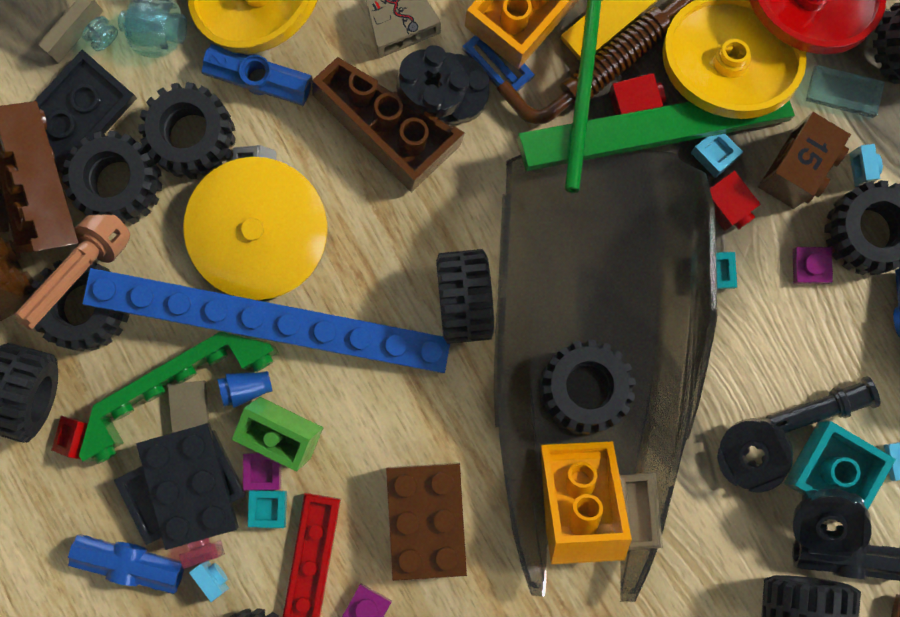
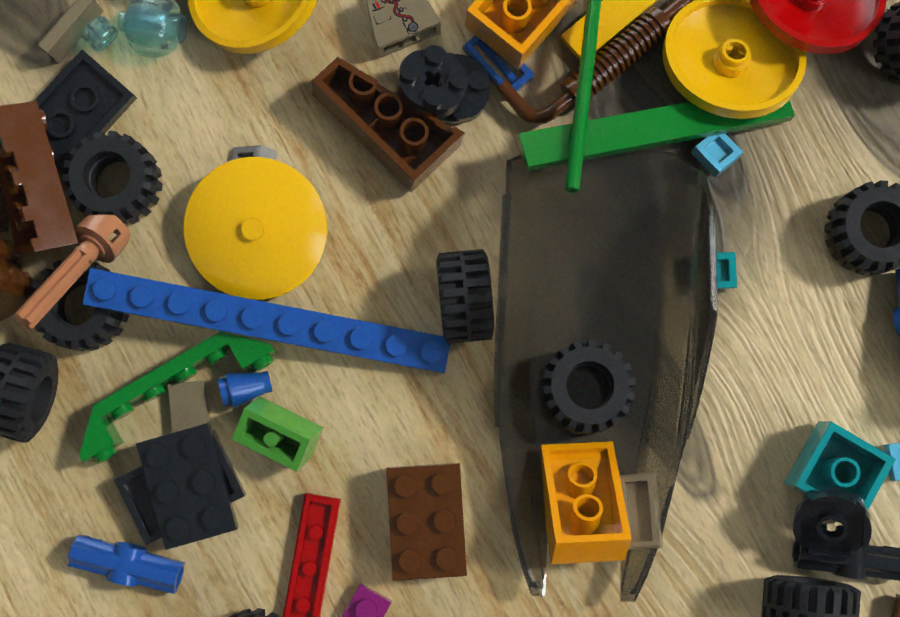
(69, 437): red plate -> none
(172, 107): black tyre -> none
(201, 552): clear pink plate -> none
(210, 579): medium azure plate -> none
(237, 67): blue piece -> none
(260, 472): magenta plate -> none
(267, 508): teal plate -> none
(636, 94): red brick -> none
(733, 202): red brick -> none
(748, 474): black plate -> none
(805, 161): reddish brown brick -> none
(812, 265): magenta plate -> none
(839, 402): black pin -> none
(845, 91): clear light blue tile -> none
(865, 164): medium azure plate -> none

